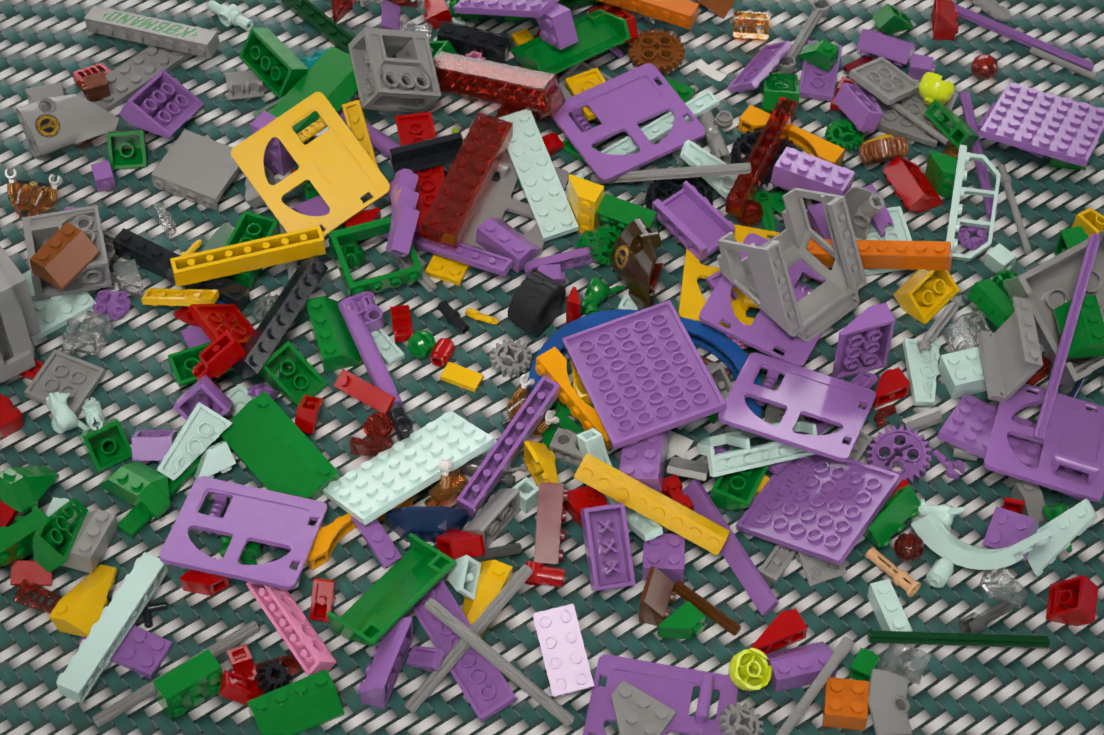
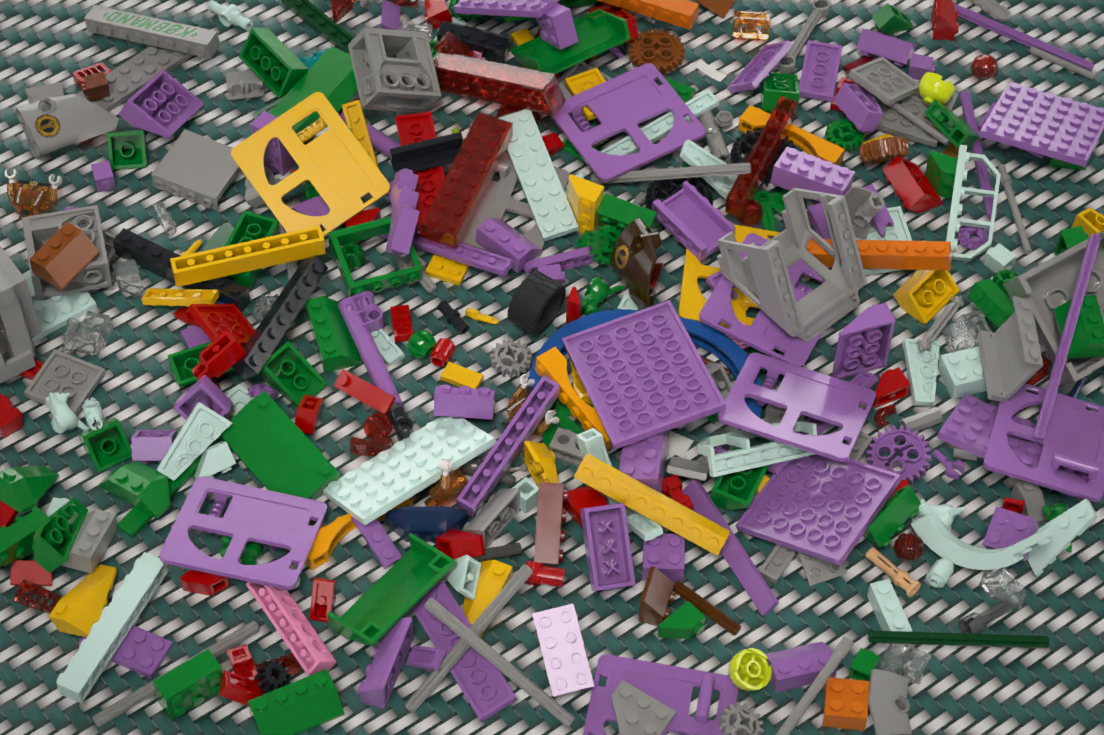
(112, 303): medium lavender dish -> none
(152, 608): black piece -> none
(452, 44): none -> clear red slope
(464, 402): none -> medium lavender slope
(783, 631): red slope -> none
(821, 54): green slope -> none
(1072, 601): red slope -> none

